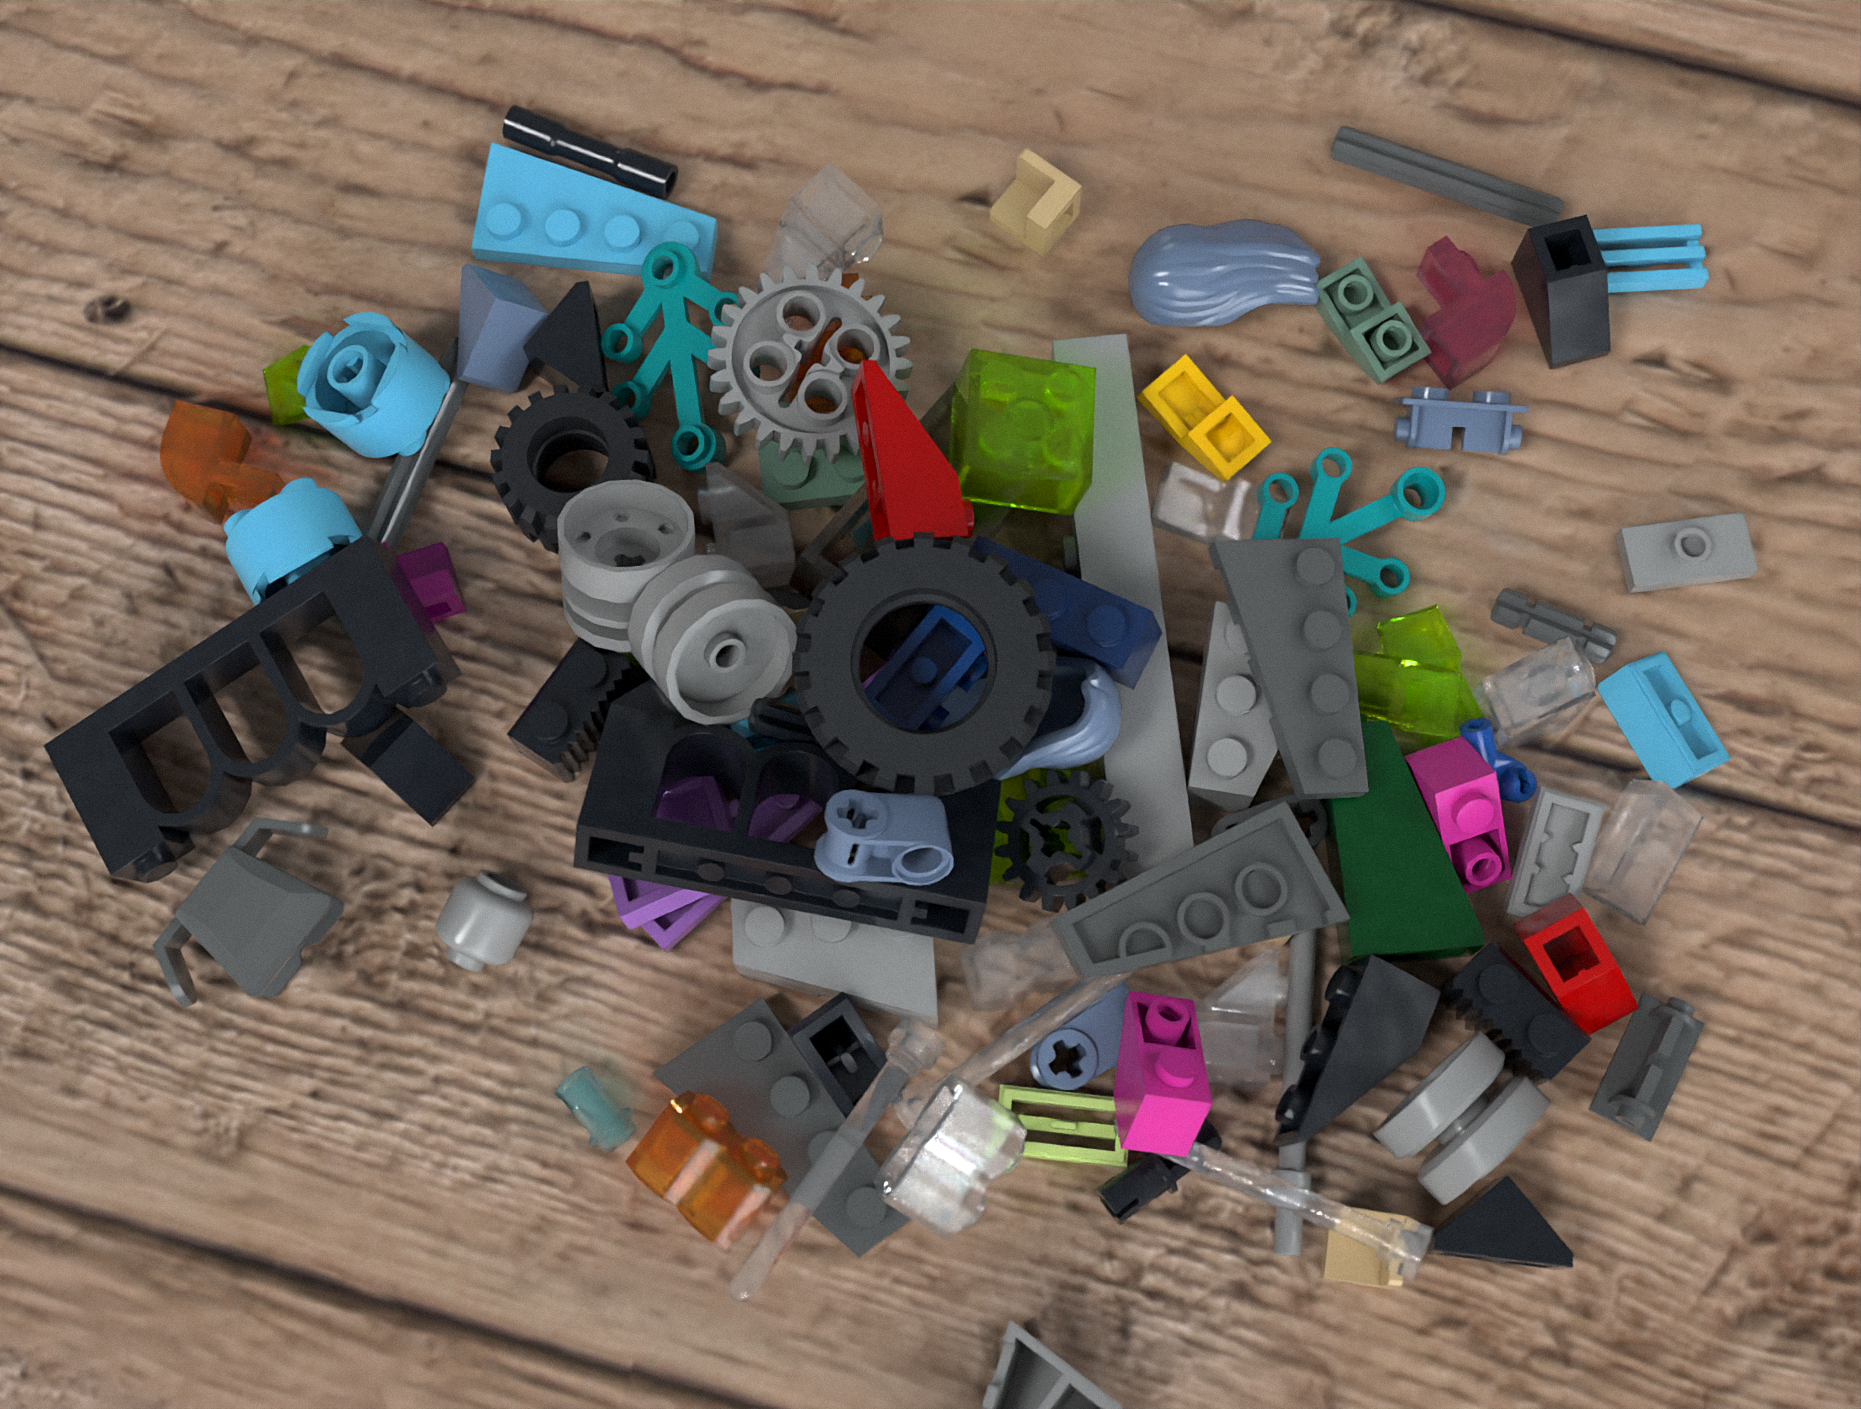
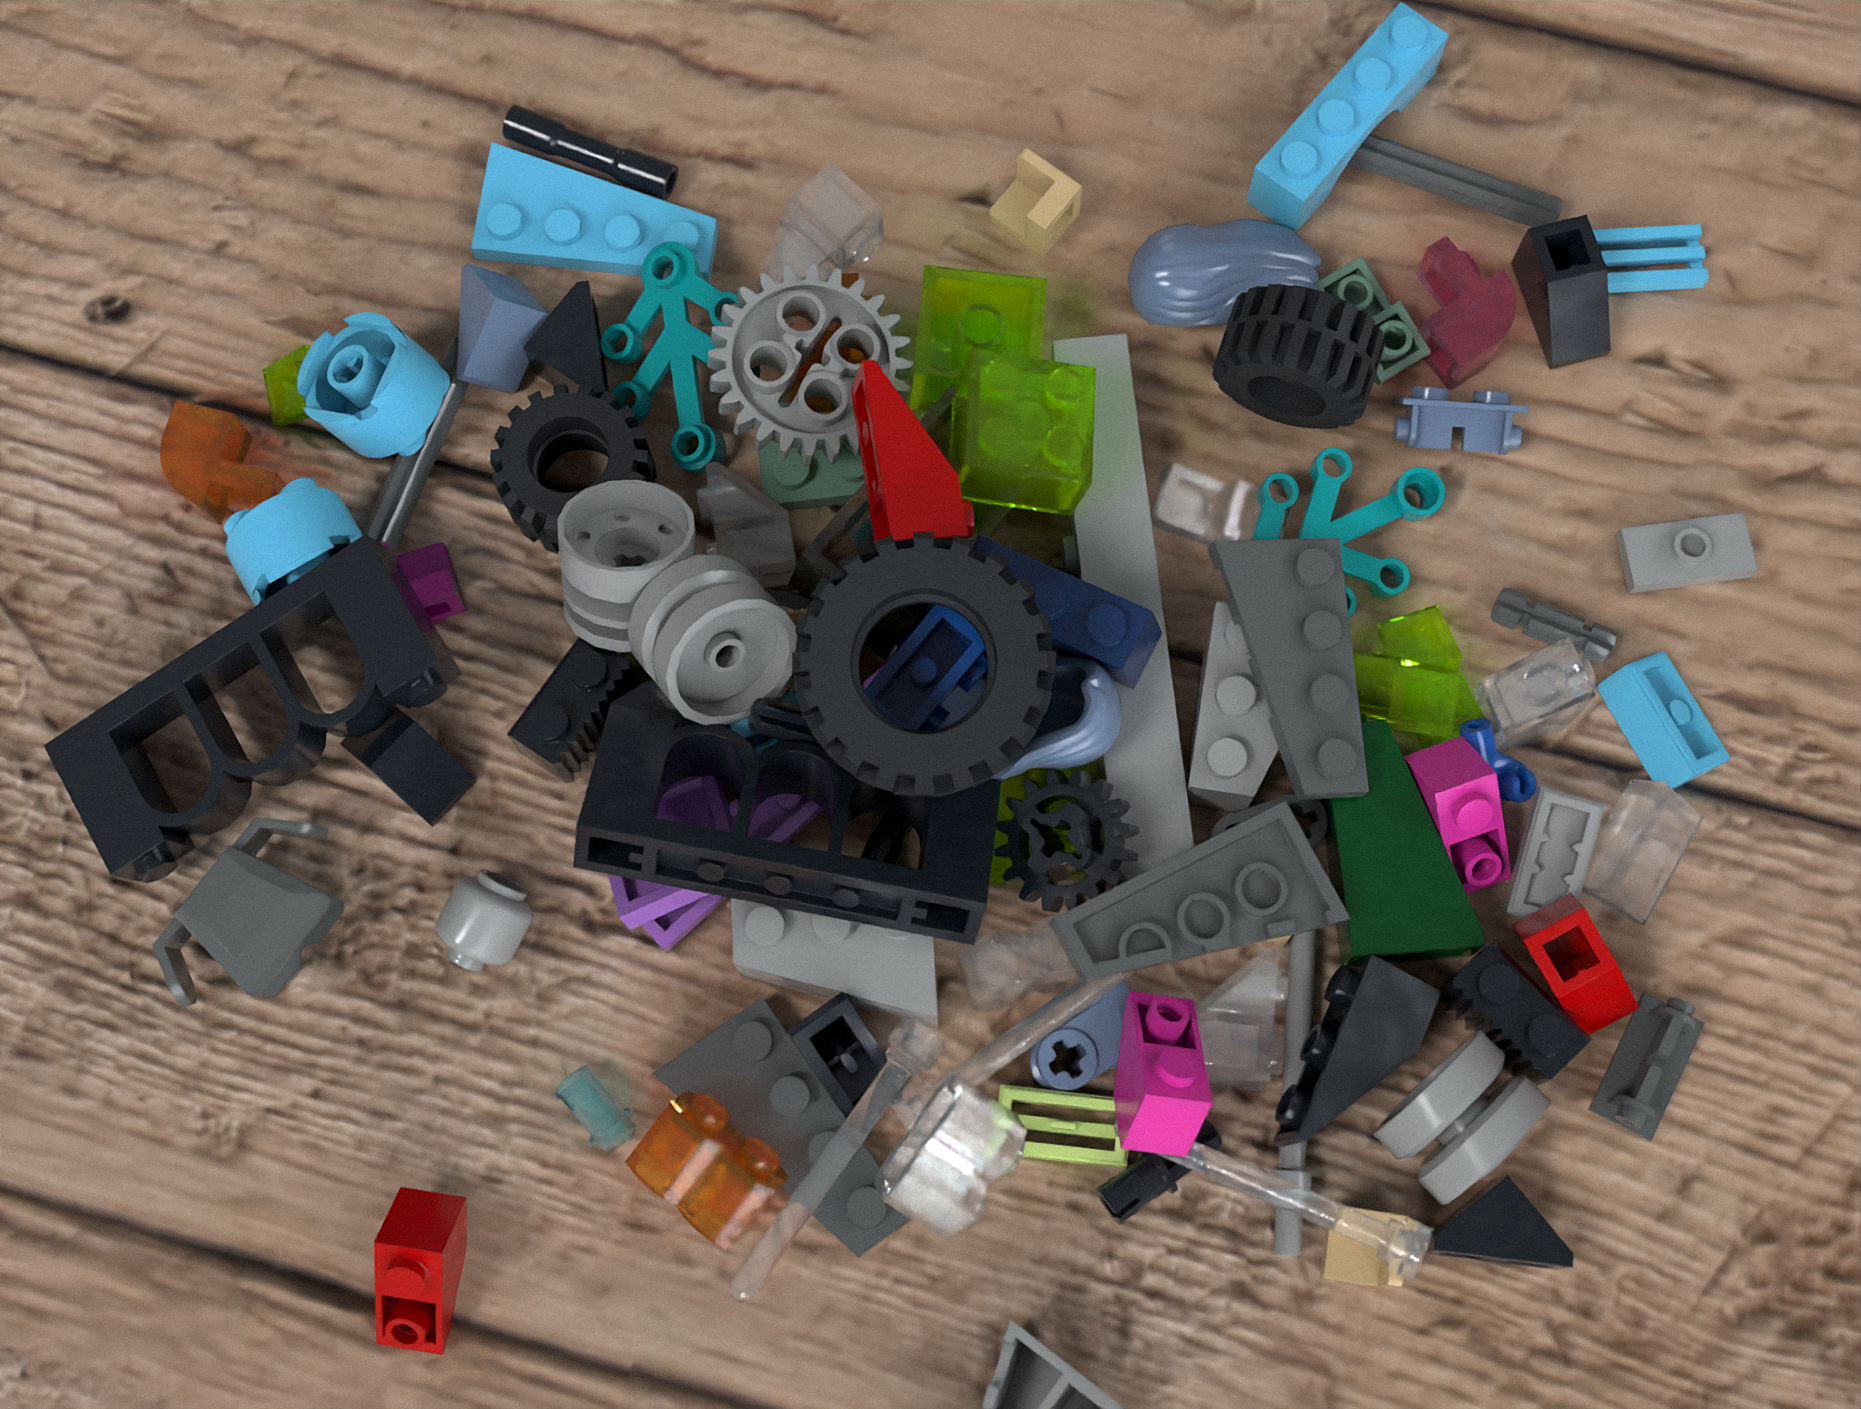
(419, 1269): none -> red slope
(892, 837): sand blue piece -> none
(971, 311): none -> clear neon green brick
(1202, 421): yellow slope -> none
(1299, 356): none -> black tyre
(1319, 144): none -> medium azure arch

